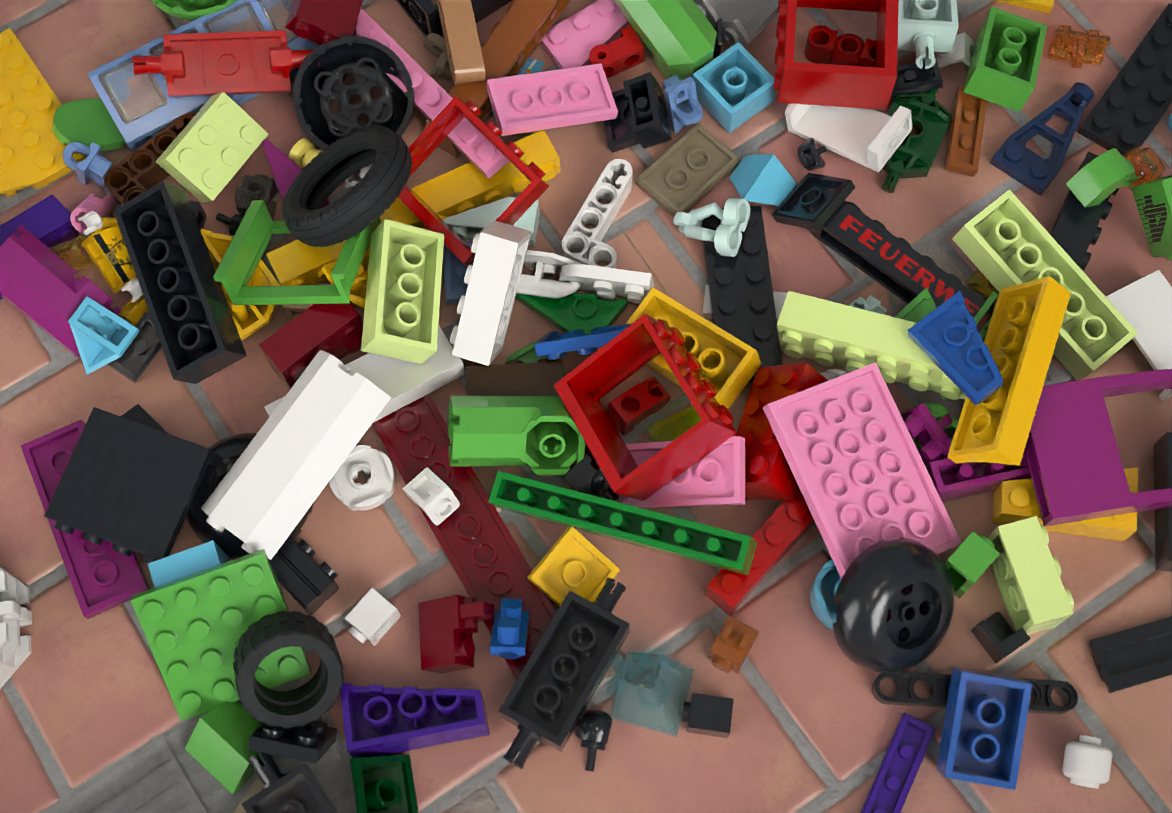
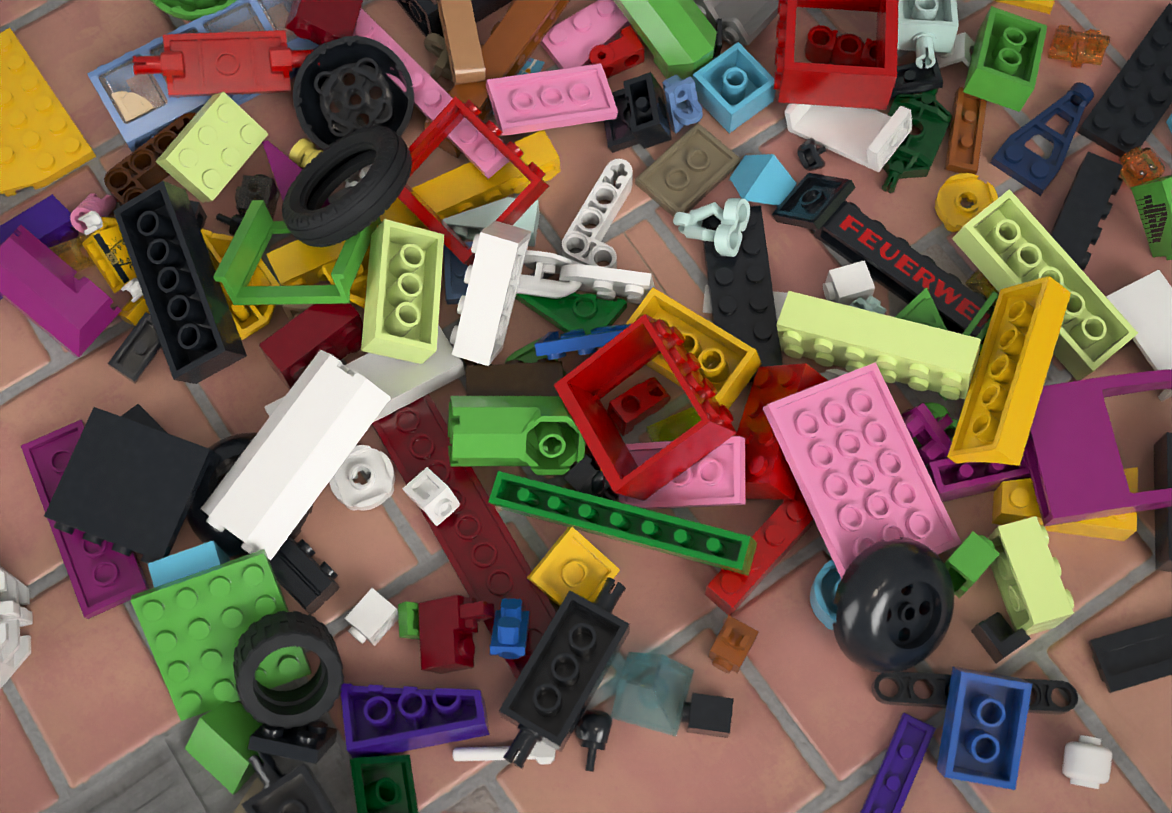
(86, 123): bright green tile -> none
(93, 167): medium blue hips -> none
(100, 334): medium azure slope -> none
(131, 104): none -> tan tile
(409, 620): none -> bright green plate
(541, 752): none -> white piece
(848, 283): none -> white brick
(951, 194): none -> yellow plate
(955, 346): blue wing -> none
(1102, 178): bright green brick -> none

